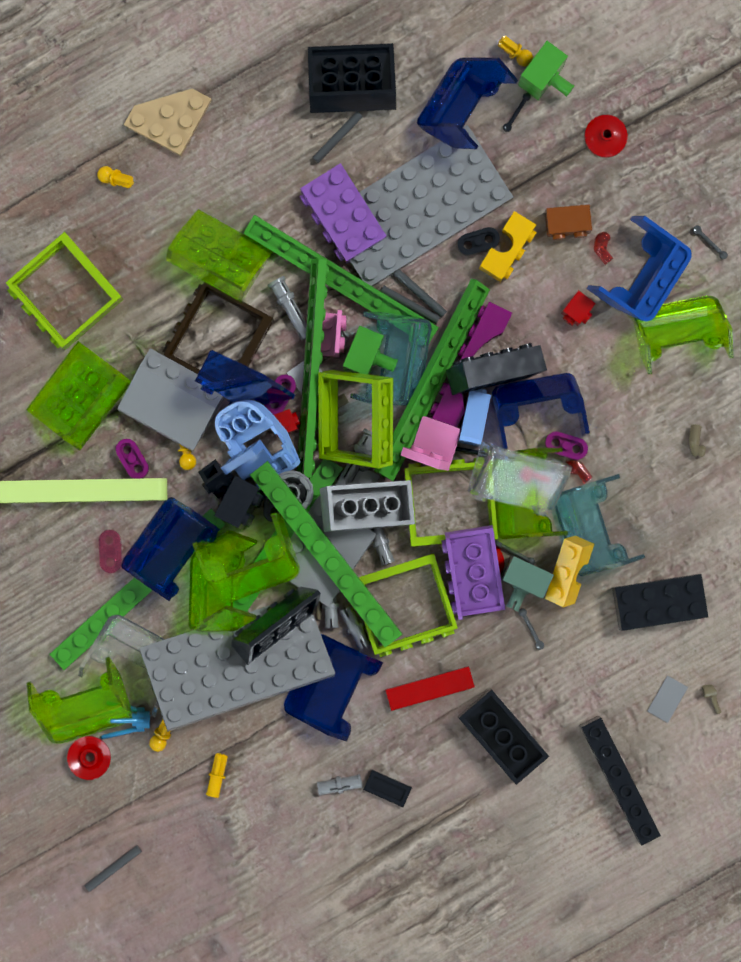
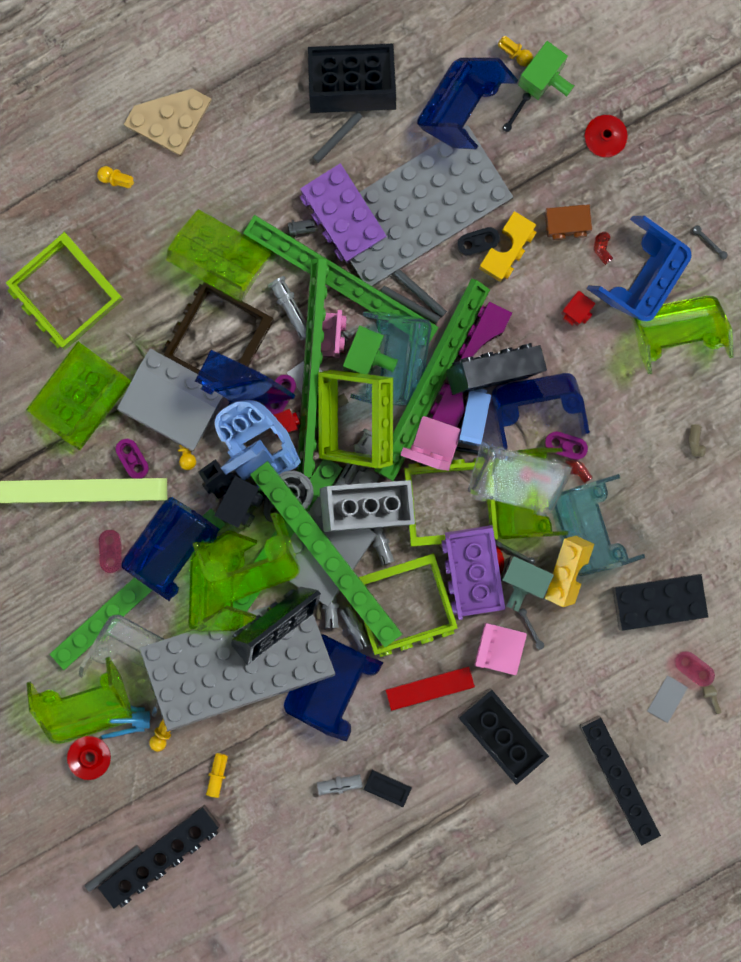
(112, 886): none -> black brick
(301, 227): none -> dark grey pin
(500, 649): none -> bright pink bracket
(693, 668): none -> clear pink plate

